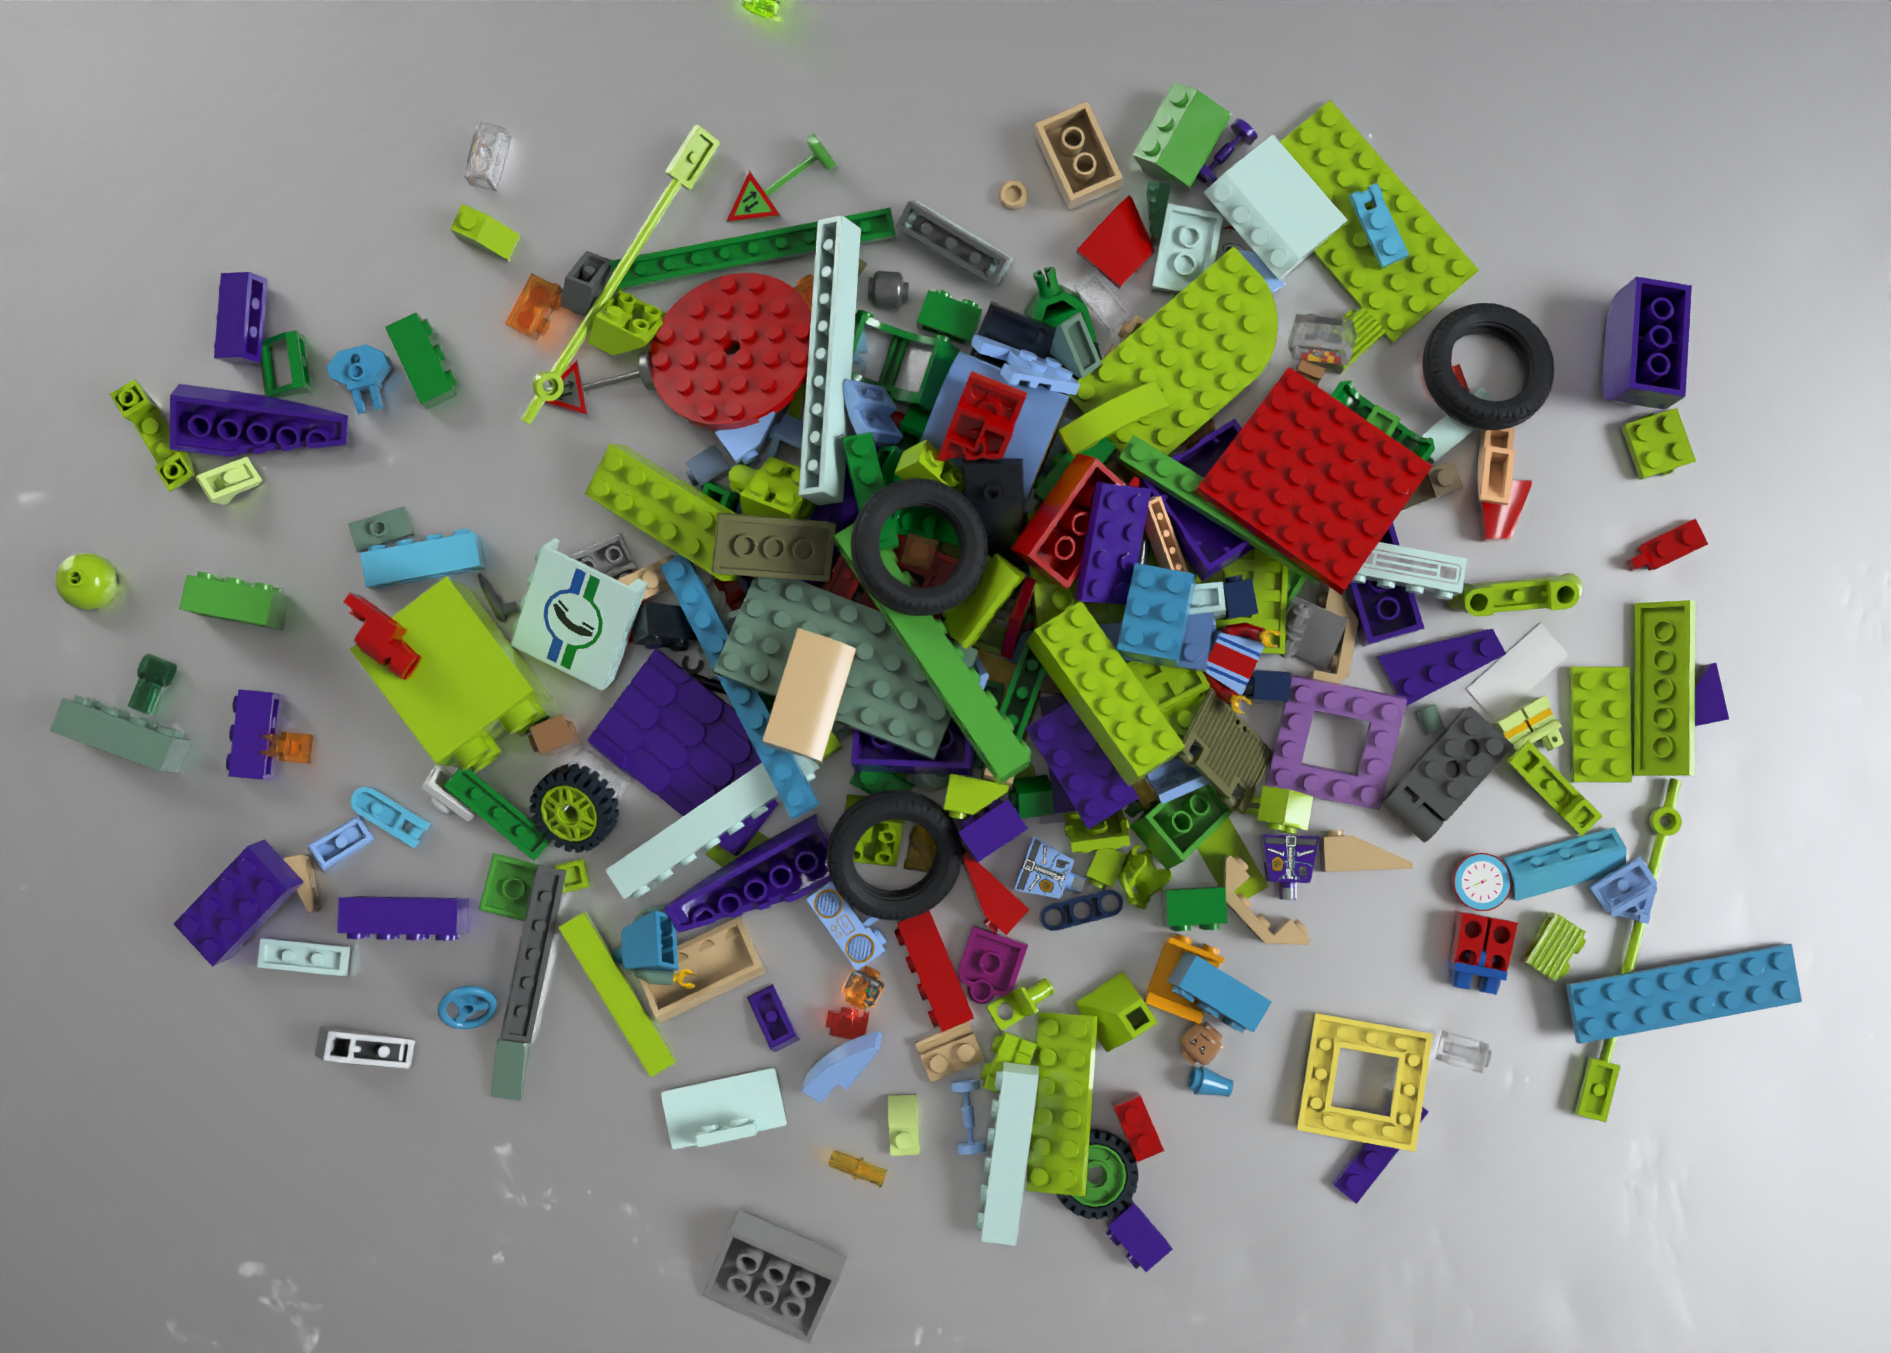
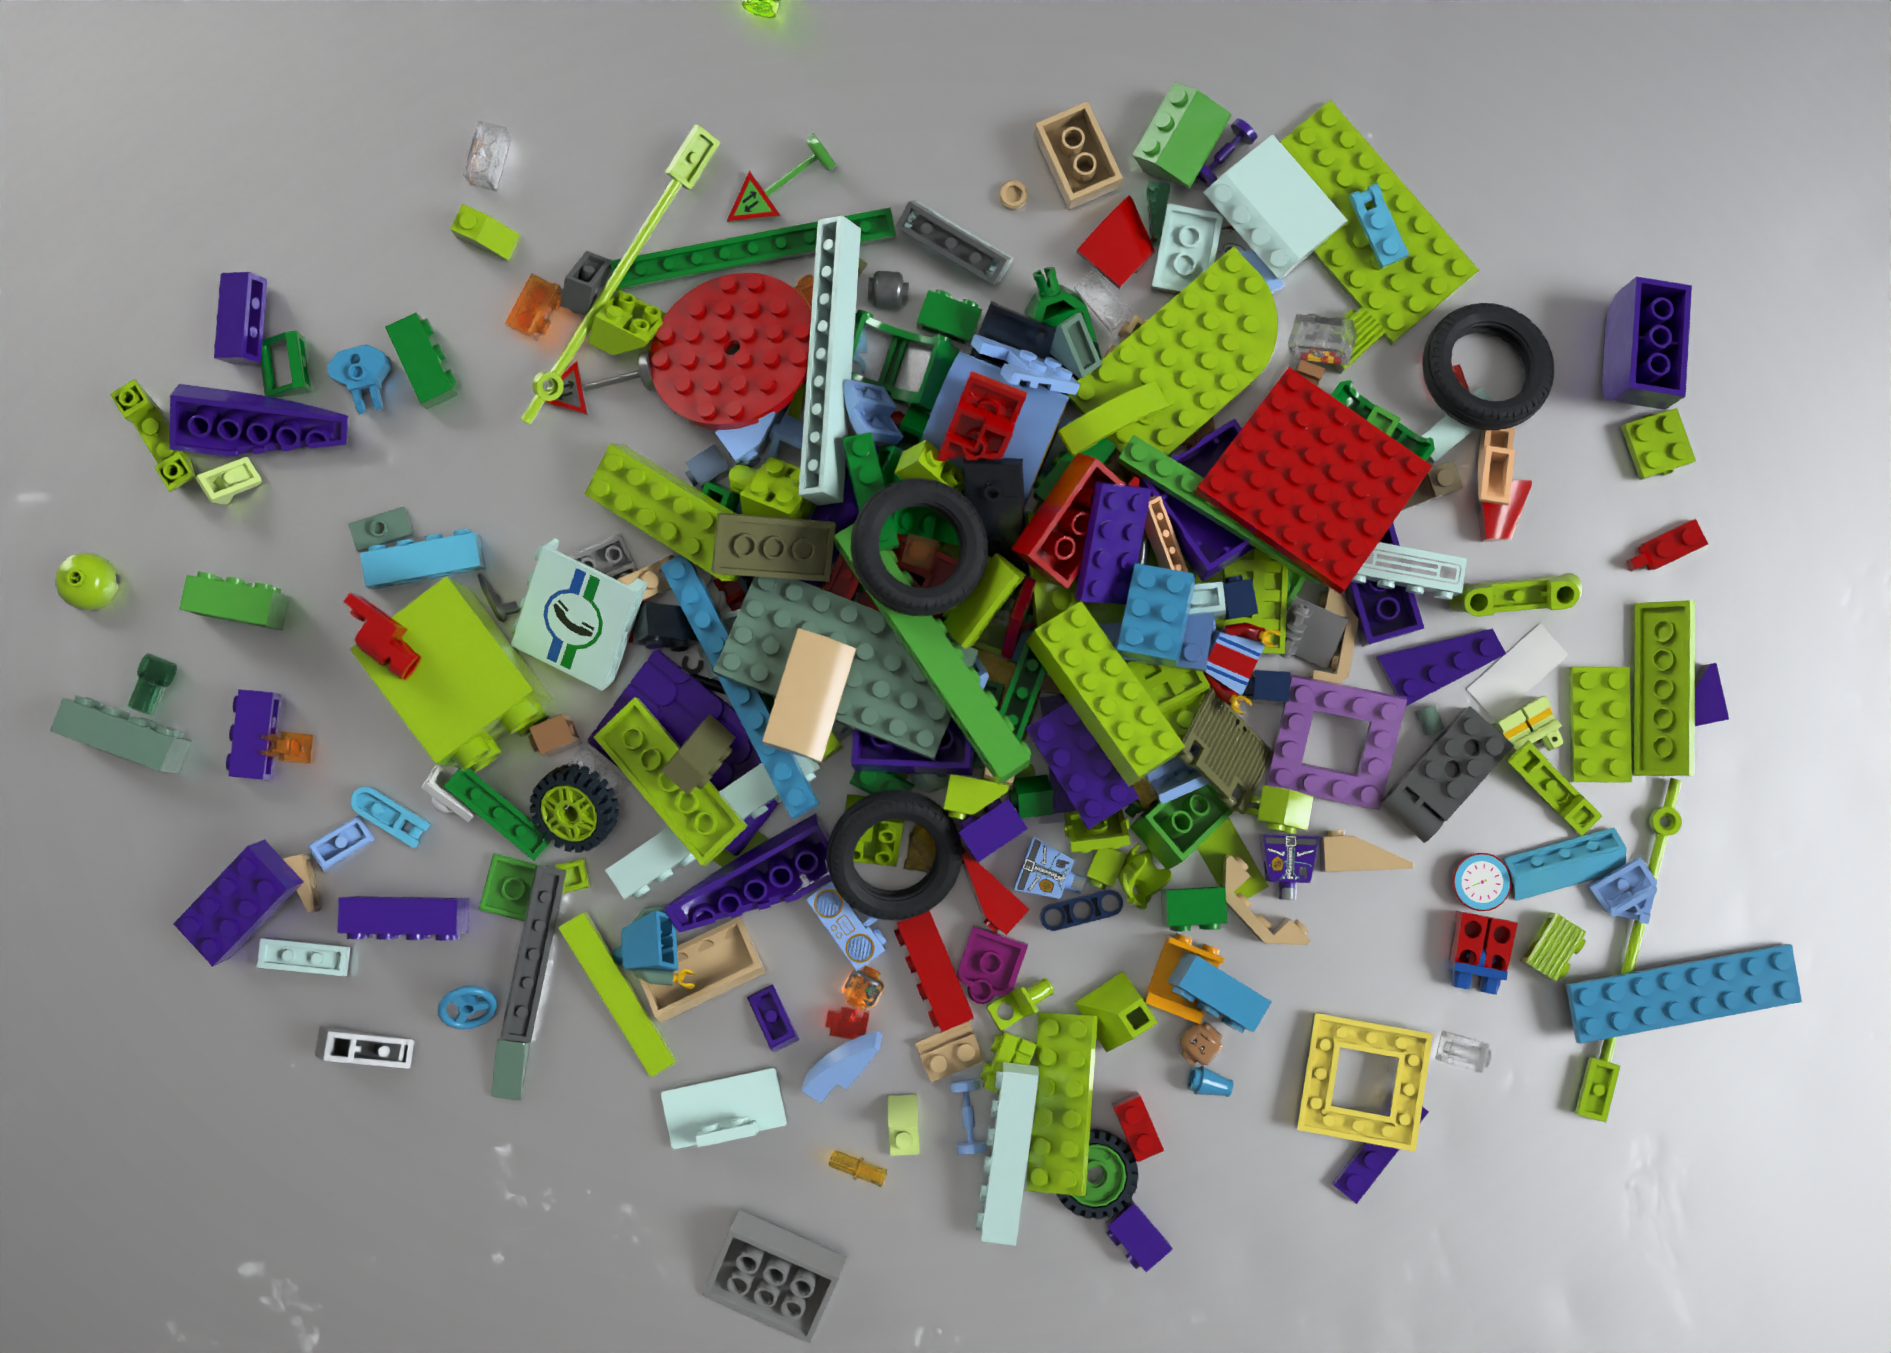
(641, 751): none -> lime plate
(700, 755): none -> olive brick

